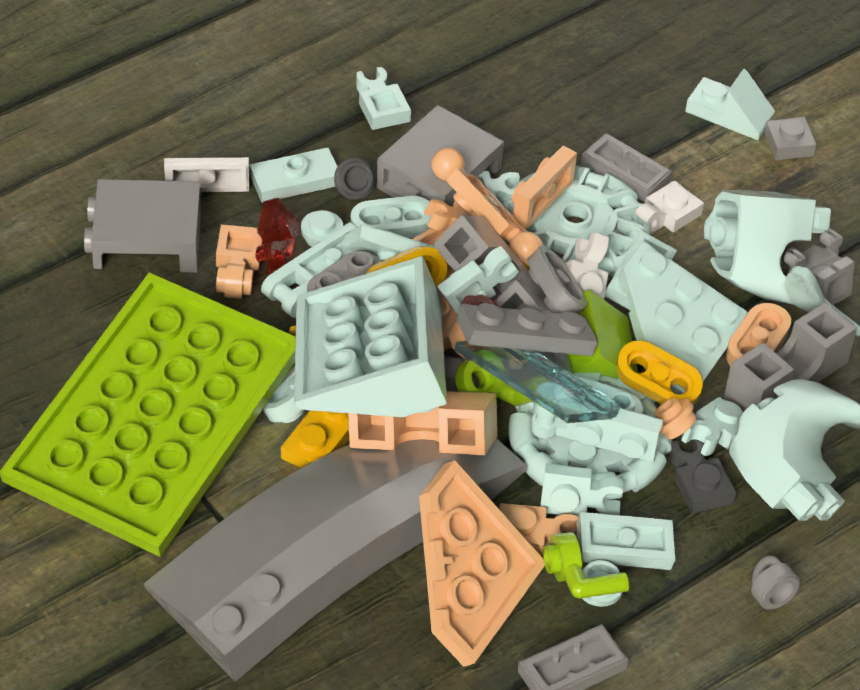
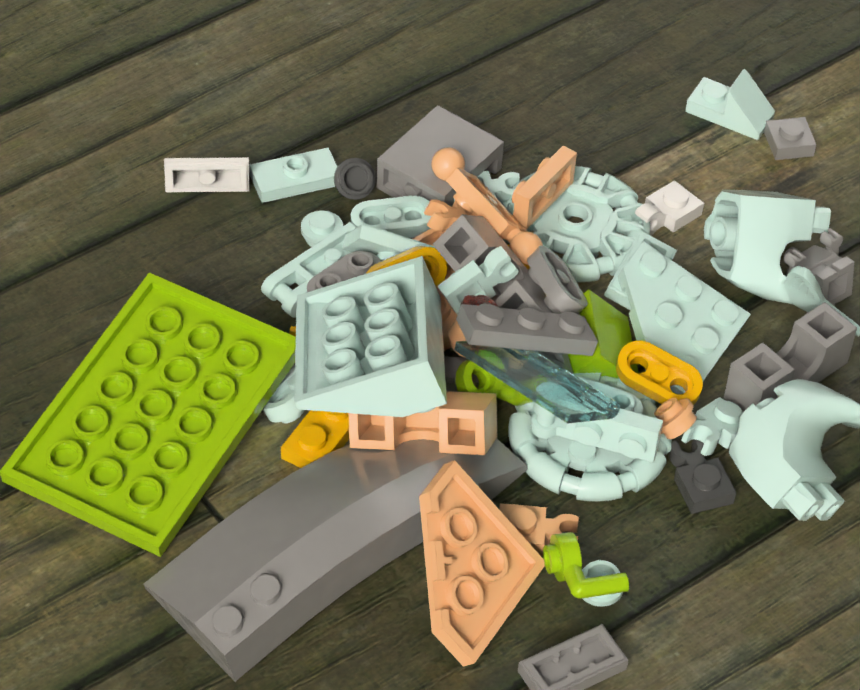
(145, 220): light grey panel -> none
(236, 260): light nougat plate -> none
(278, 233): clear red plate -> none
(382, 103): light aqua plate -> none
(572, 491): light aqua plate -> none
(585, 266): white plate -> none
(626, 164): light grey plate -> none
(626, 540): light aqua plate -> none
(763, 324): light nougat plate -> none
(773, 583): light grey tile -> none

